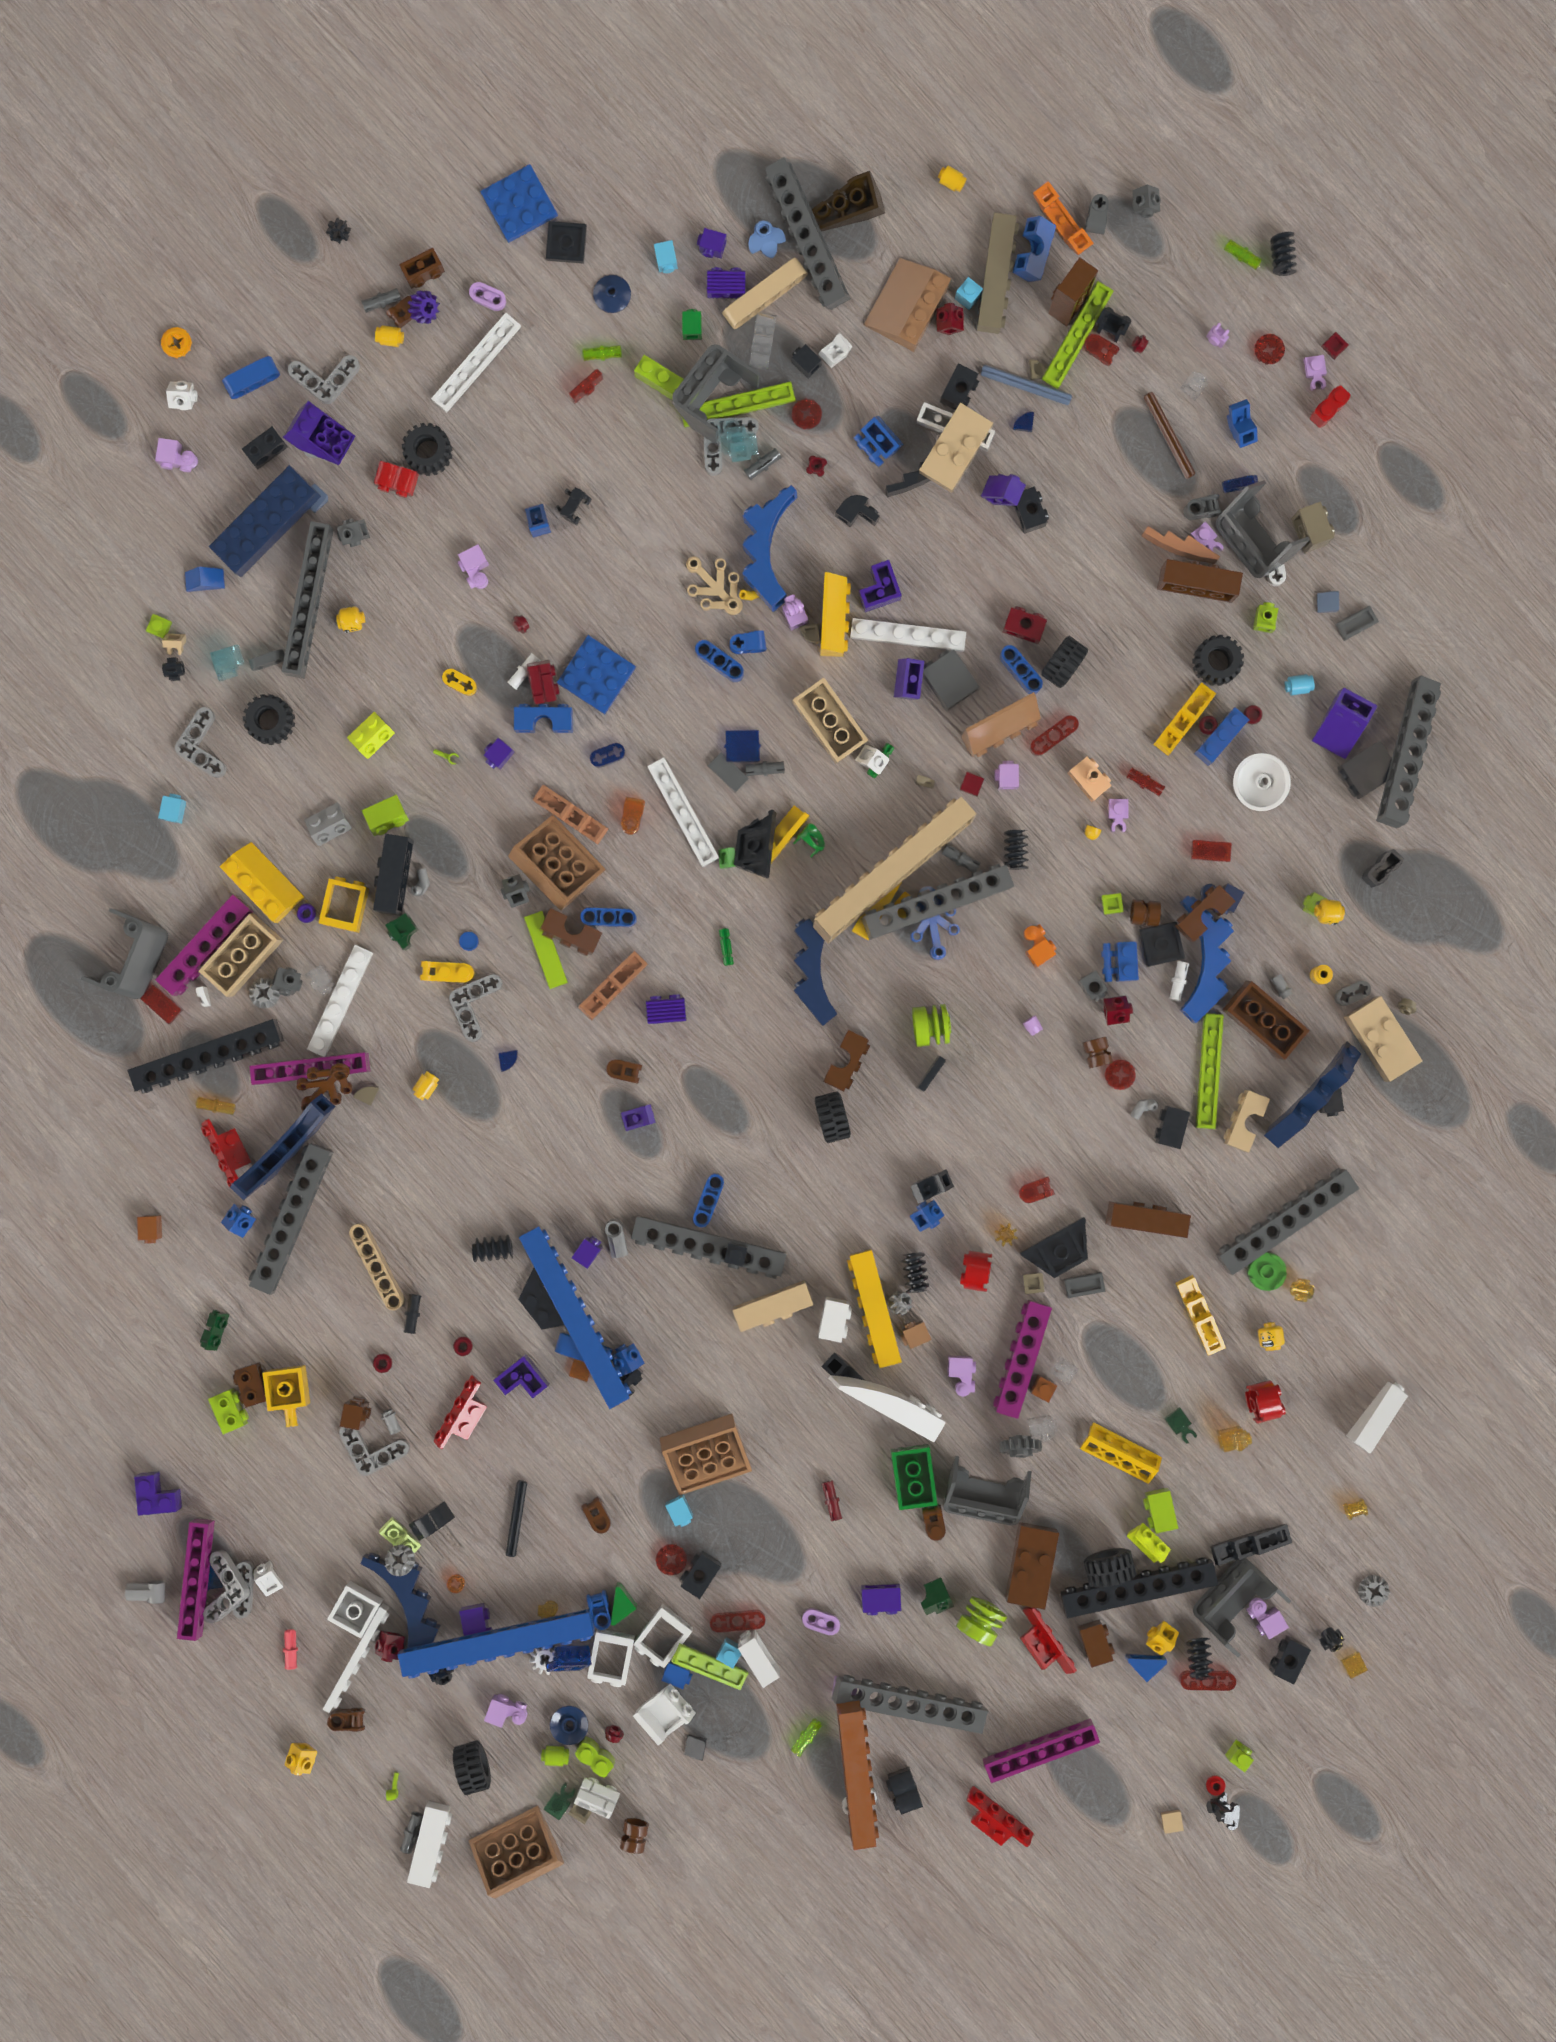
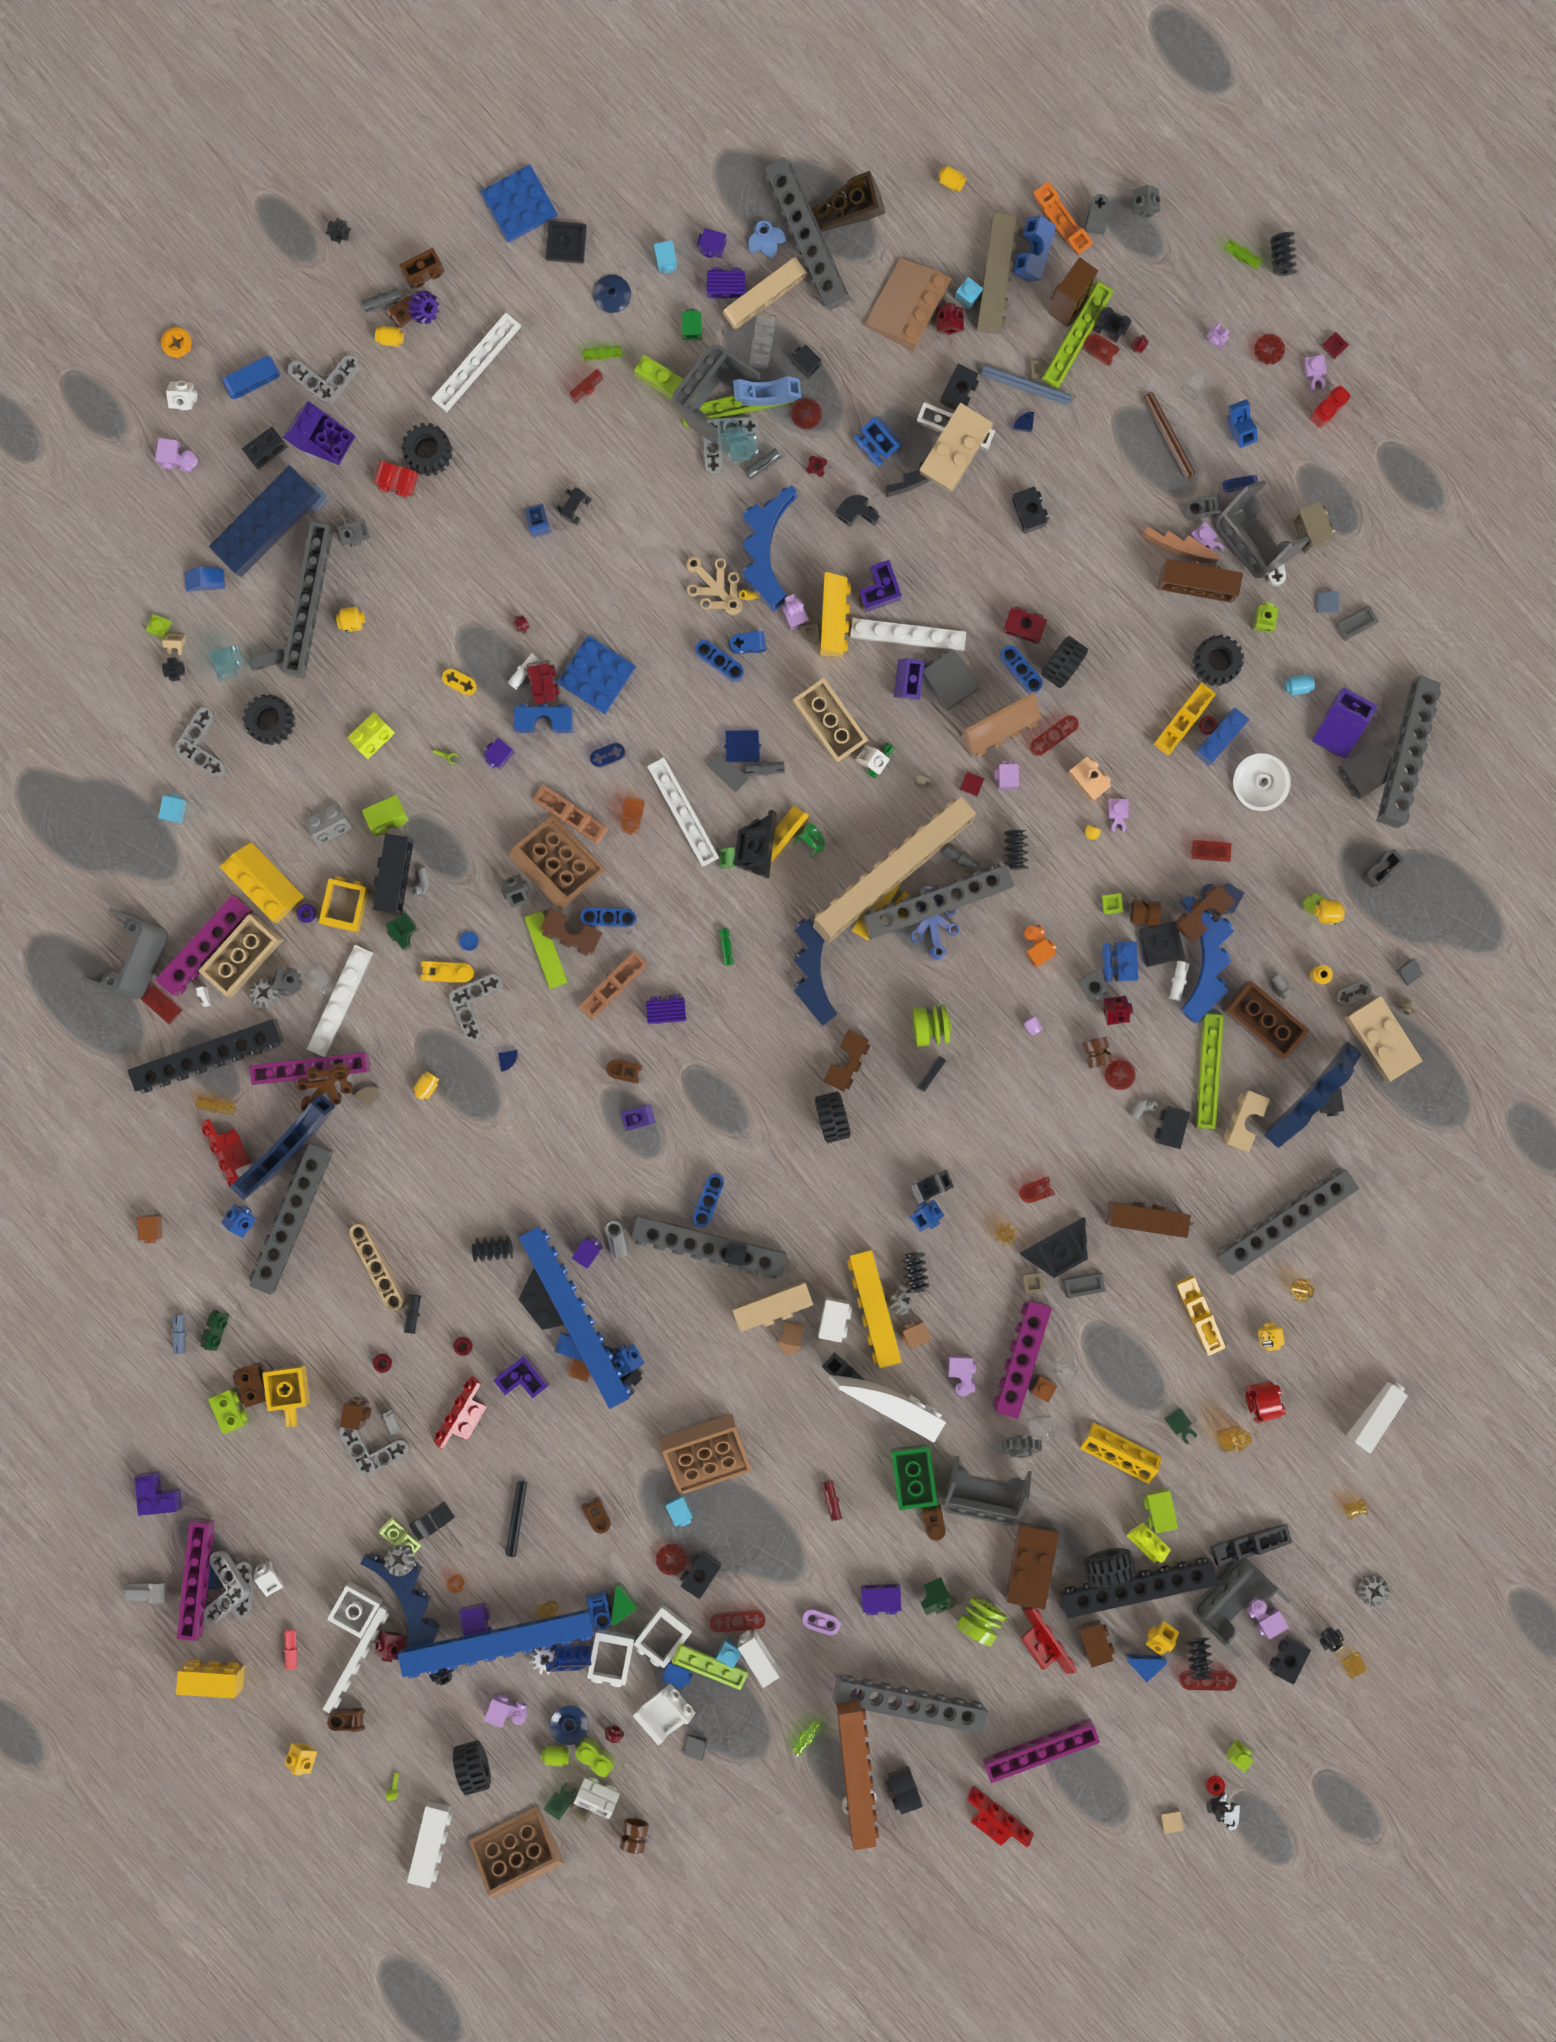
(179, 1334): none -> sand blue pin
(210, 1679): none -> yellow brick
(411, 1832): dark grey pin -> none
(472, 562): lavender brick -> none
(488, 296): lavender plate -> none
(767, 393): none -> medium blue arch
(791, 1338): none -> medium nougat tile
(835, 351): white bracket -> none
(977, 1271): red brick -> none
(1003, 490): dark purple brick -> none
(1145, 781): clear red pin -> none
(1254, 713): dark red plate -> none
(1267, 1272): bright green tile -> none
(1410, 971): none -> slope

